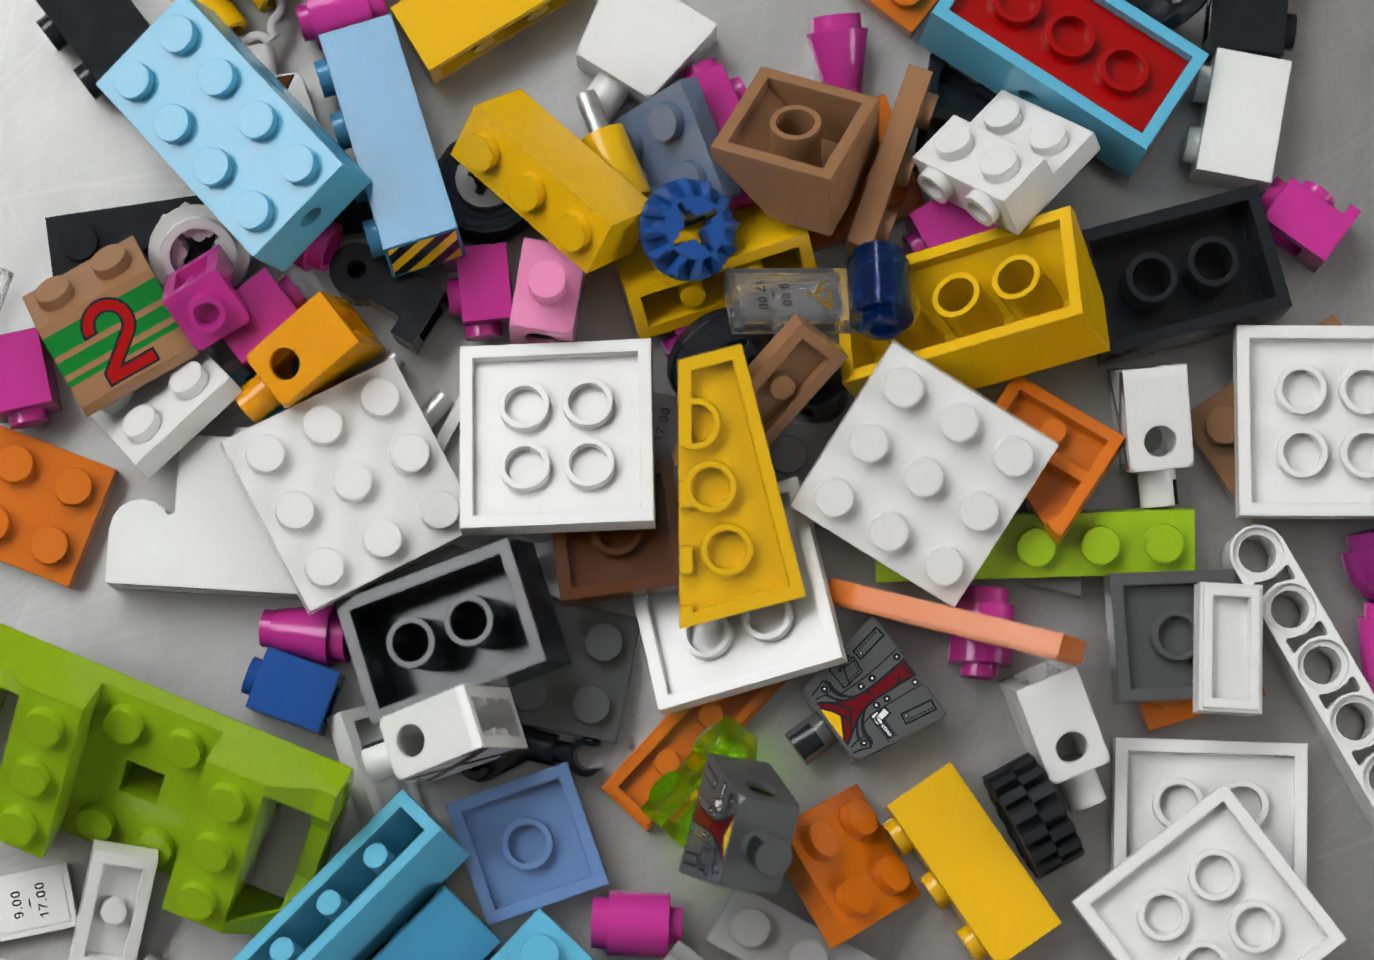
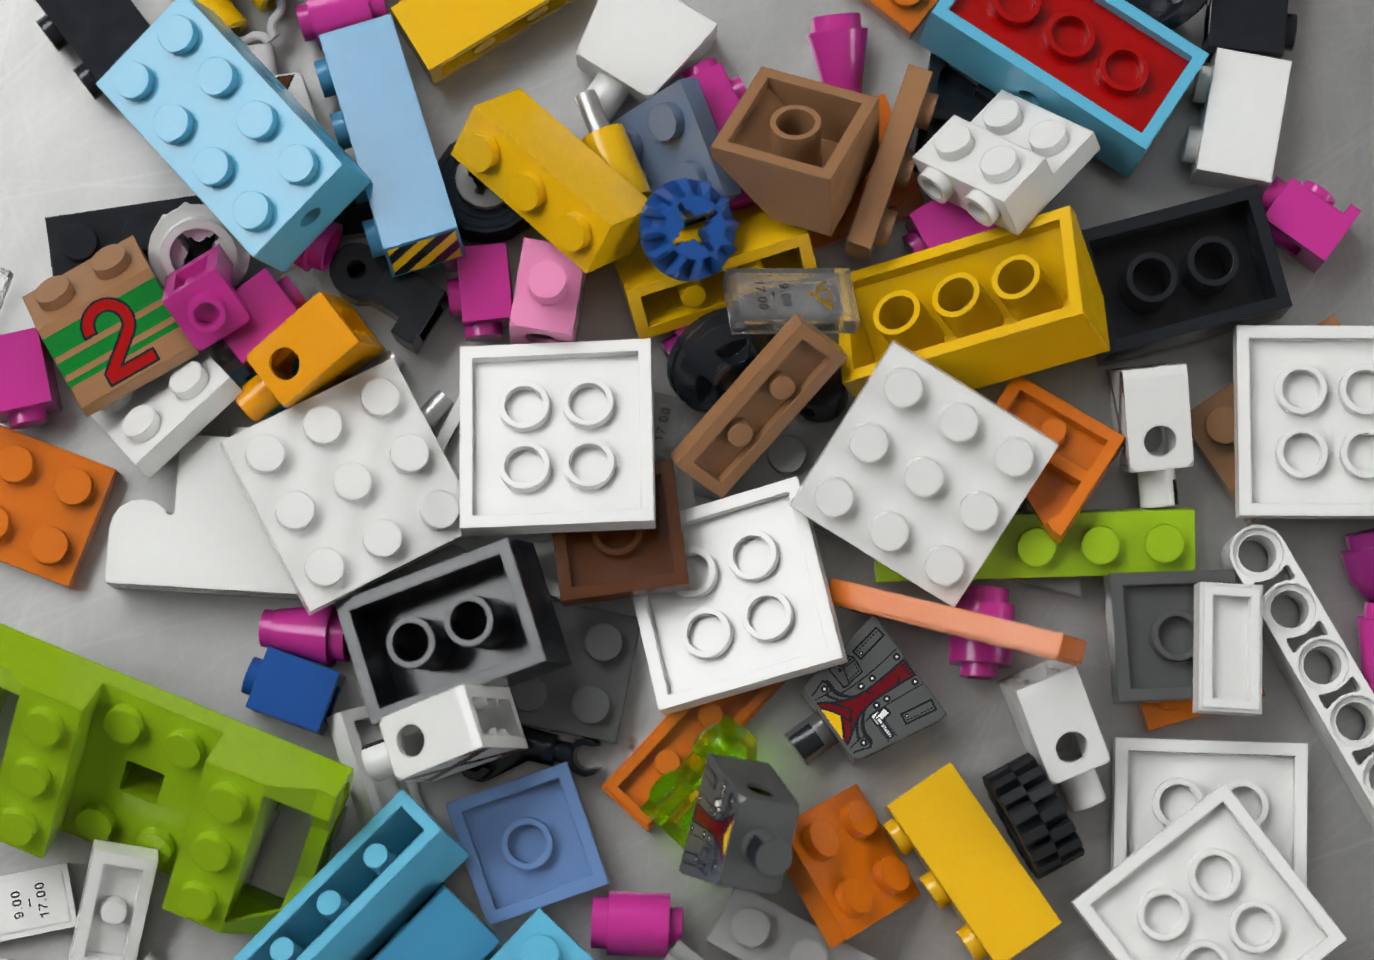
(729, 504): yellow wing -> none
(879, 290): clear blue brick -> none

